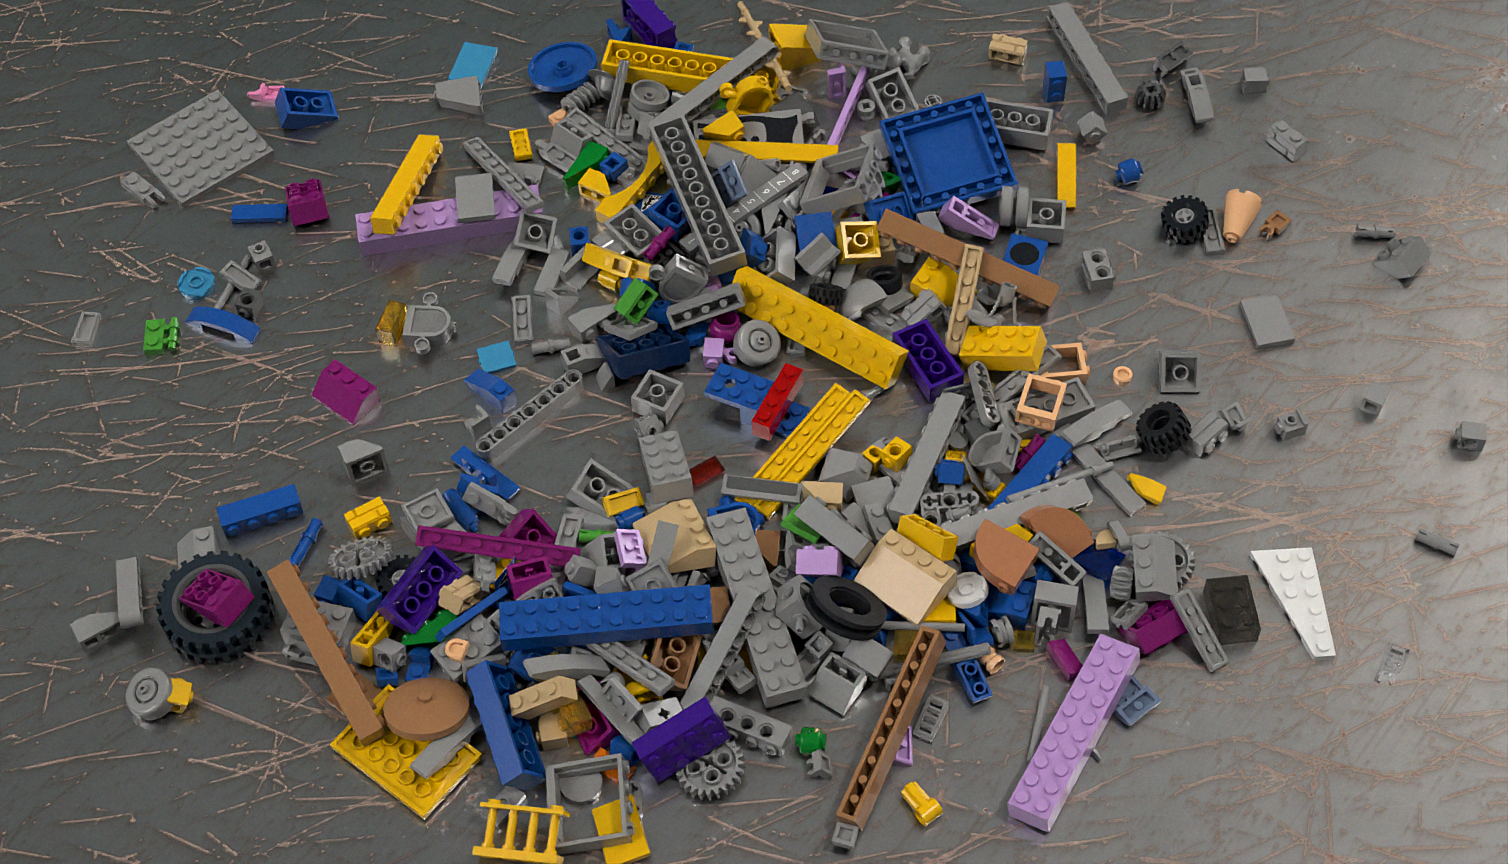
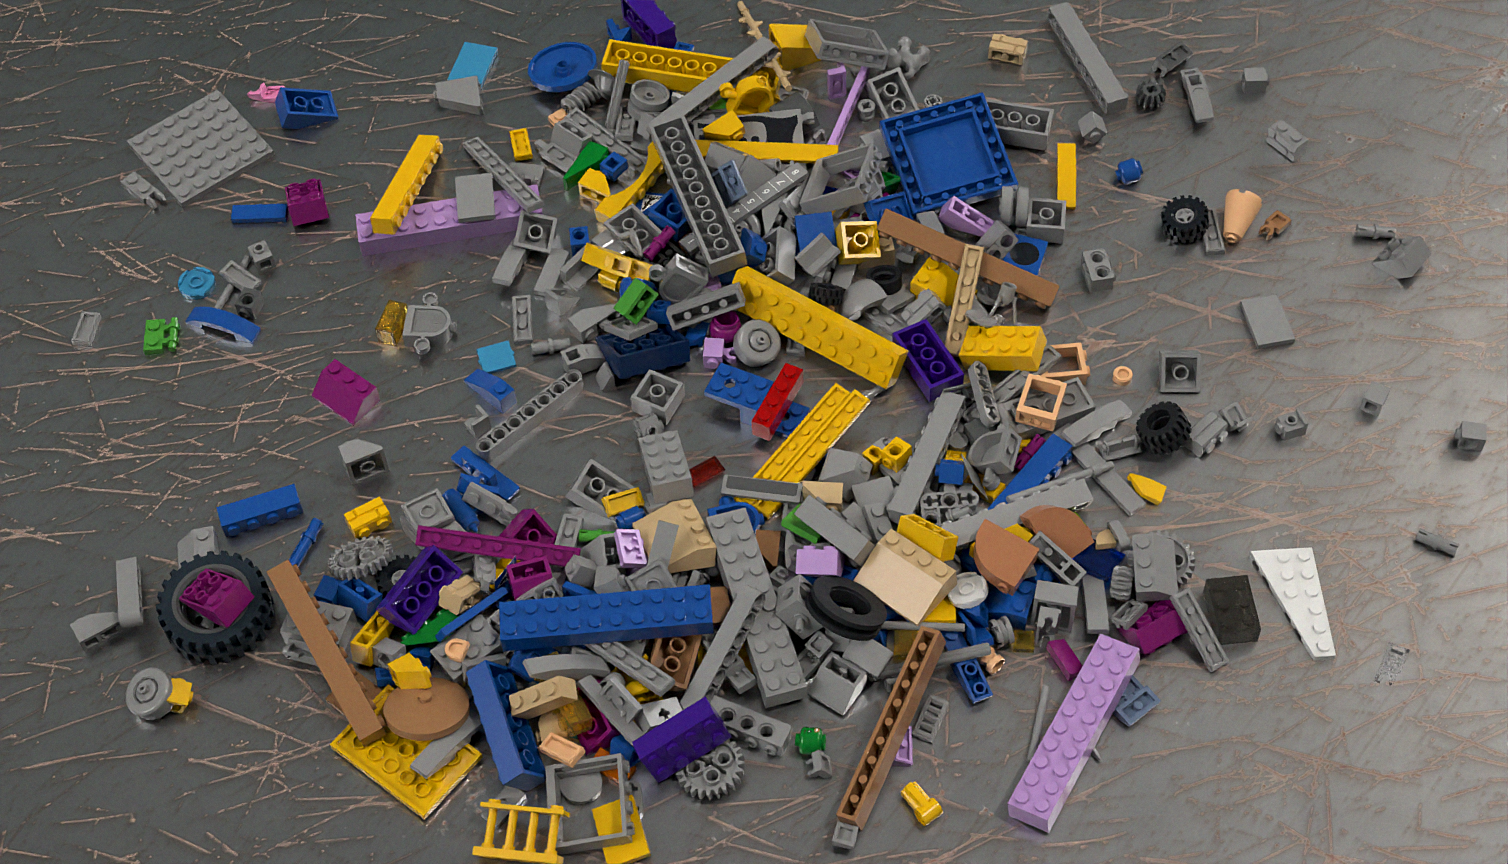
(409, 673): none -> yellow slope
(561, 749): none -> light nougat tile
(631, 234): none -> light grey bar
(995, 234): none -> light grey piece
(1054, 81): blue brick -> none

